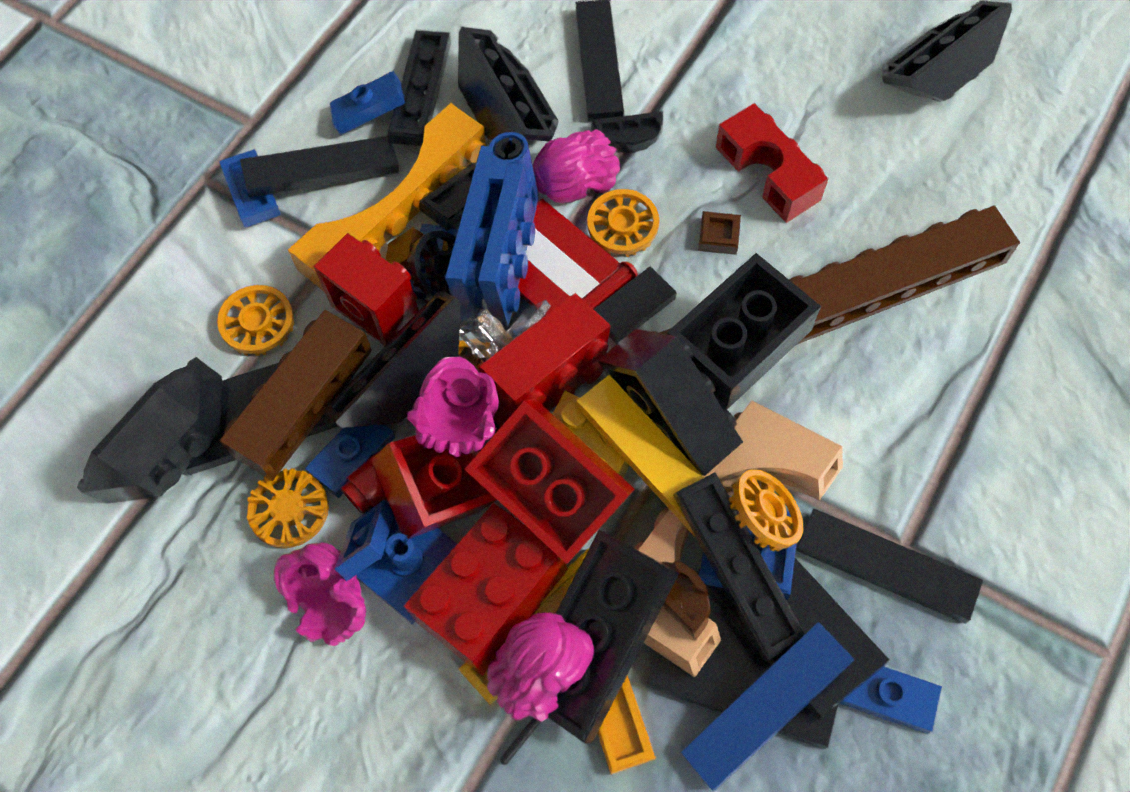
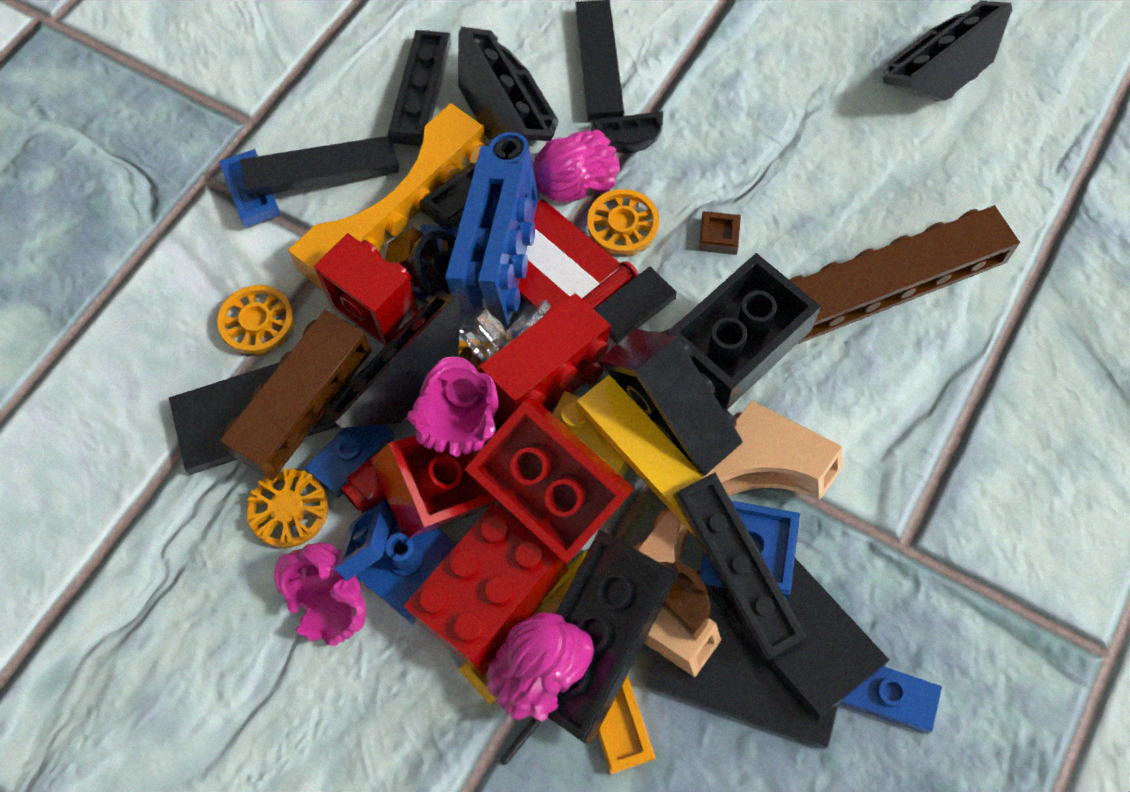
(157, 437): black wedge -> none
(367, 102): blue plate -> none
(756, 139): red arch -> none
(766, 511): light orange wheel -> none
(767, 706): blue tile -> none
(890, 566): black tile -> none

